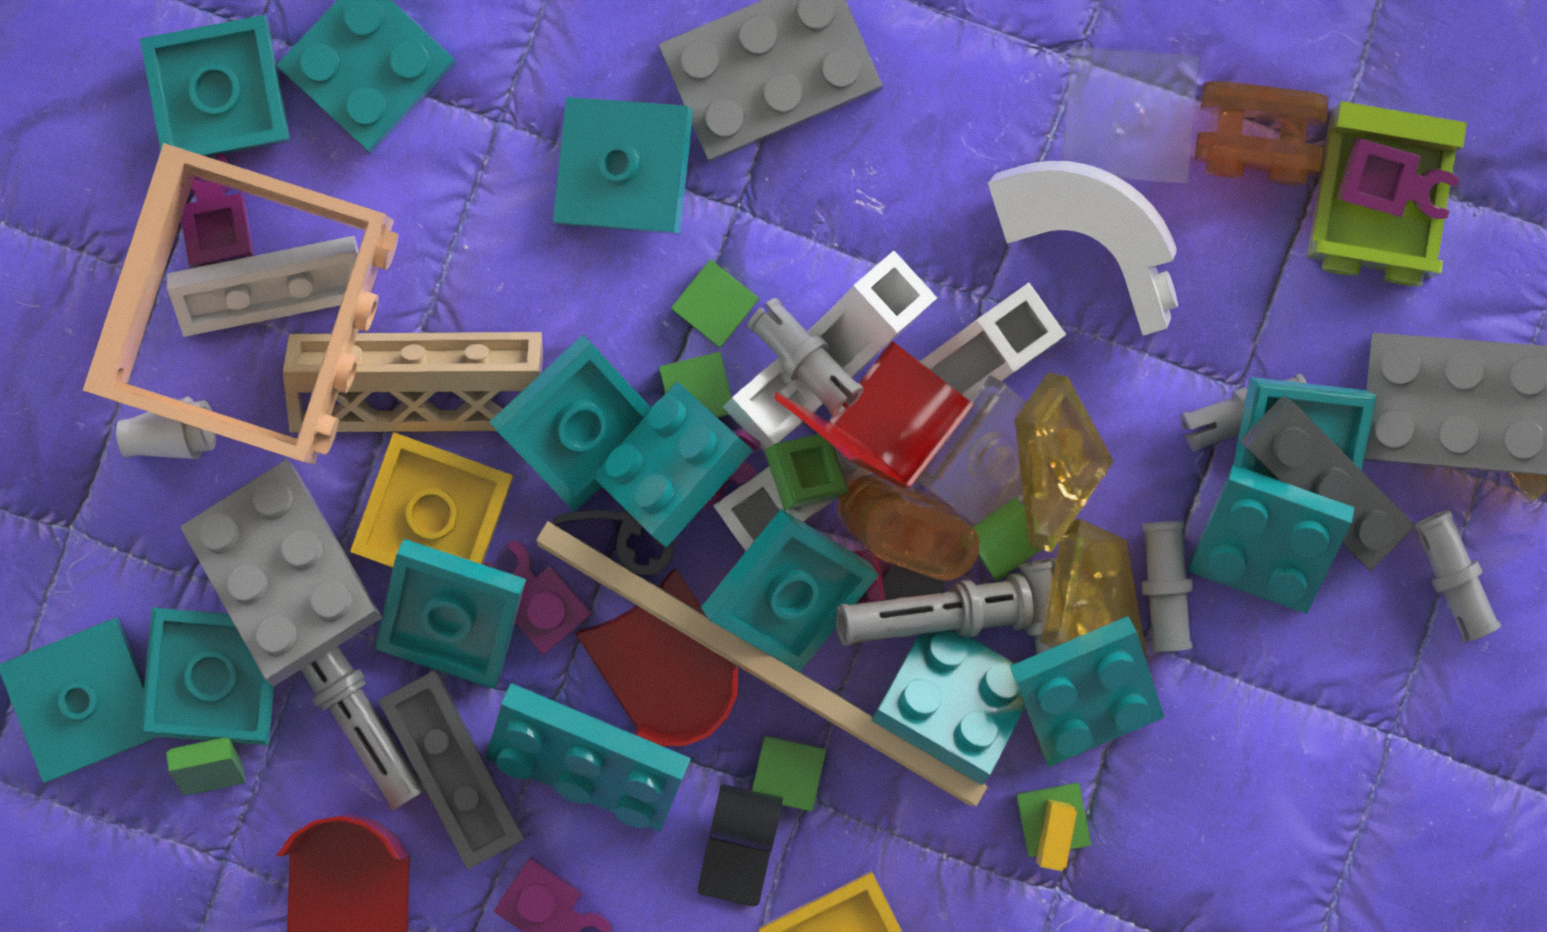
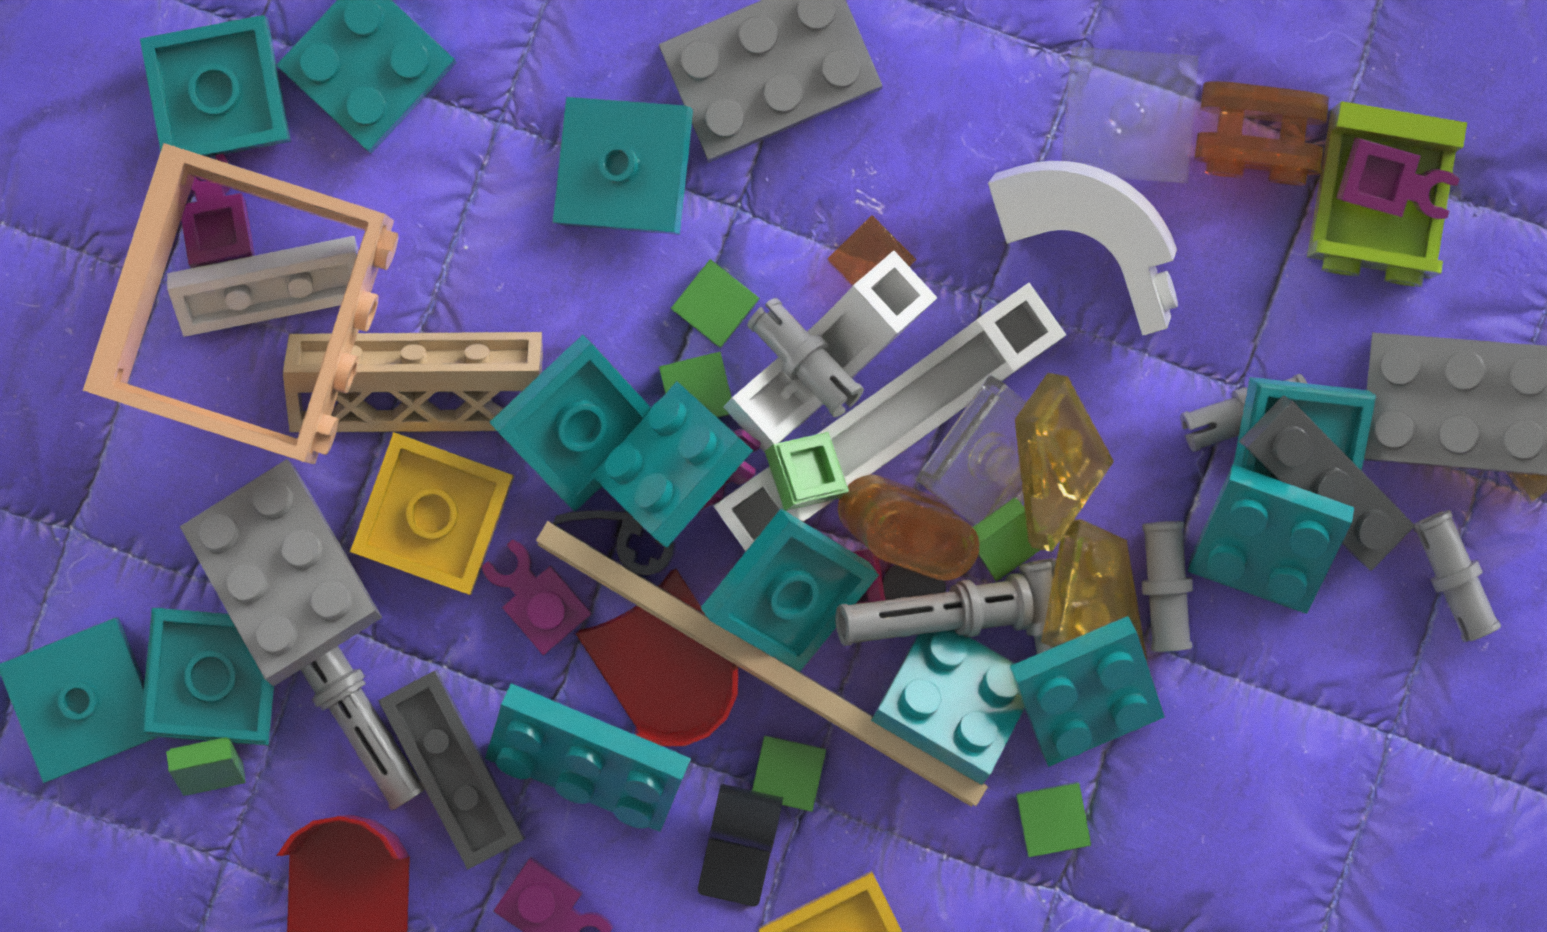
(163, 437): white cone -> none
(449, 613): teal plate -> none
(866, 250): none -> clear orange tile
(897, 419): red piece -> none
(1056, 835): yellow tile -> none

